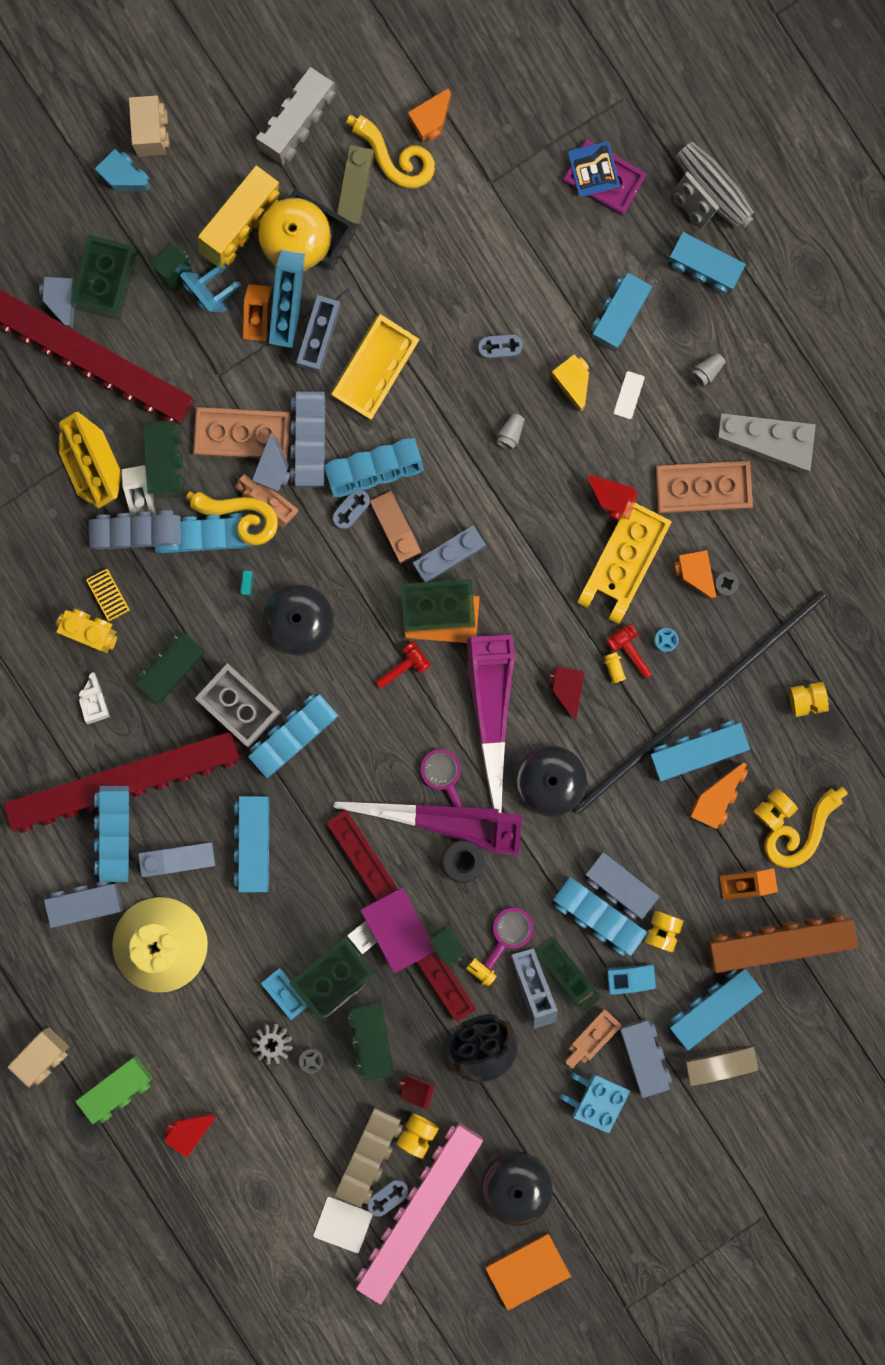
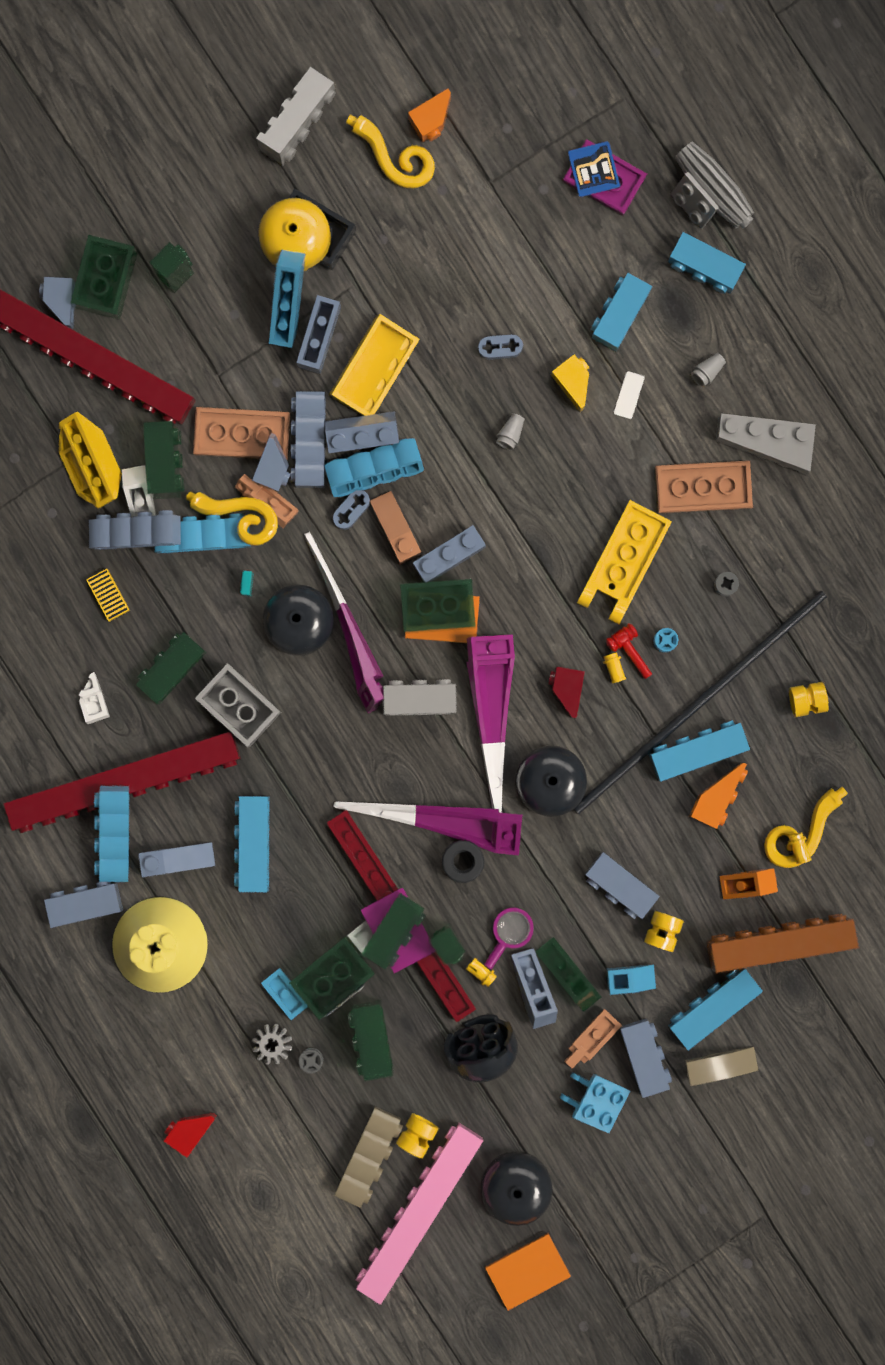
(42, 1053): tan brick -> none
(80, 628): yellow brick -> none
(115, 1091): bright green brick -> none
(121, 175): dark azure slope -> none
(147, 126): tan brick -> none
(195, 283): dark azure plate -> none
(238, 218): yellow brick -> none
(256, 312): orange slope -> none
(293, 736): dark azure brick -> none
(343, 1225): white sticker -> none
(355, 183): olive slope -> none
(361, 432): none -> sand blue brick
(363, 663): none -> magenta plate
(391, 1202): sand blue beam -> none
(394, 931): none -> clear green brick
(414, 658): red piece -> none
(416, 1090): dark red slope -> none
(419, 698): none -> light grey brick
(441, 771): piece -> none
(600, 916): dark azure brick -> none
(614, 497): red slope -> none
(696, 572): orange slope -> none
(781, 804): yellow wheel -> none
(799, 848): none -> yellow pin

